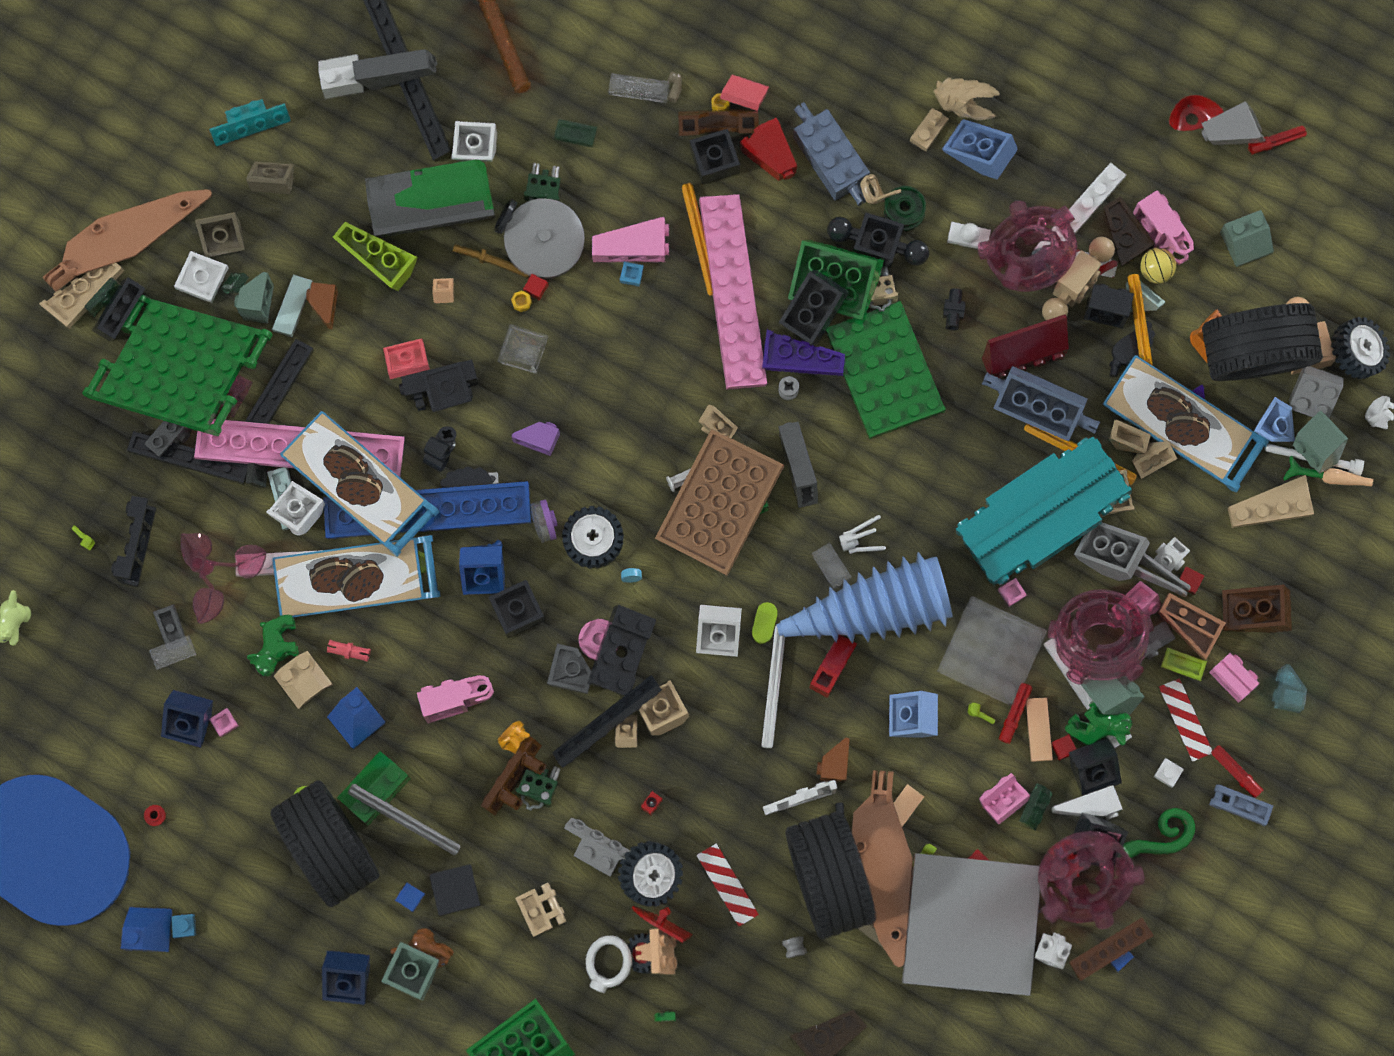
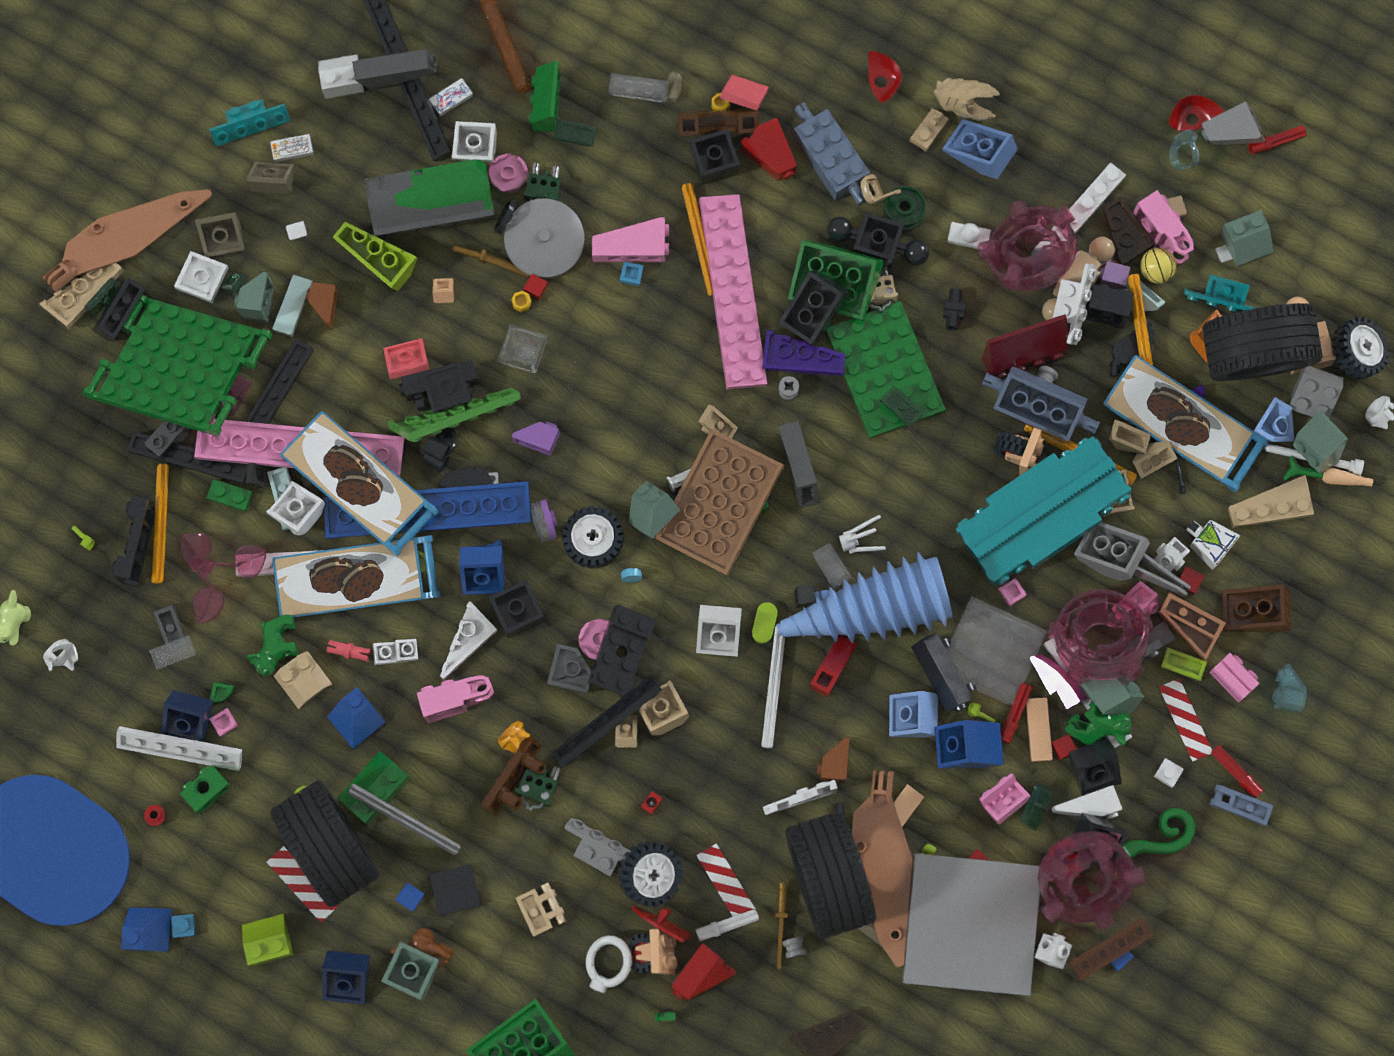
(66, 657): none -> white piece
(160, 523): none -> light orange axle
(179, 748): none -> white plate
(217, 787): none -> green brick
(221, 692): none -> green tile
(229, 495): none -> green plate
(266, 940): none -> lime slope
(290, 872): none -> sticker
(292, 148): none -> white tile
(296, 230): none -> white sticker
(395, 652): none -> white slope
(431, 423): none -> bright green wing
(451, 97): none -> tile
(471, 635): none -> white wing
(508, 173): none -> bright pink tile
(545, 97): none -> green slope
(651, 509): none -> sand green slope
(701, 974): none -> red slope
(716, 929): none -> white axle
(781, 913): none -> pearl gold sword
(806, 596): none -> pearl dark grey piece
(886, 67): none -> red piece
(901, 406): none -> clear green plate
(942, 672): none -> black brick
(969, 745): none -> blue slope
(1020, 449): none -> plate
(1047, 374): none -> light grey wheel
(1056, 681): none -> slope
(1073, 300): none -> white bracket
(1114, 275): none -> lavender brick
(1177, 204): none -> tan tile
(1182, 490): none -> black hinge
(1188, 138): none -> clear light blue piece
(1211, 541): none -> white torso
(1223, 253): none -> white sticker
(1224, 292): none -> teal bracket

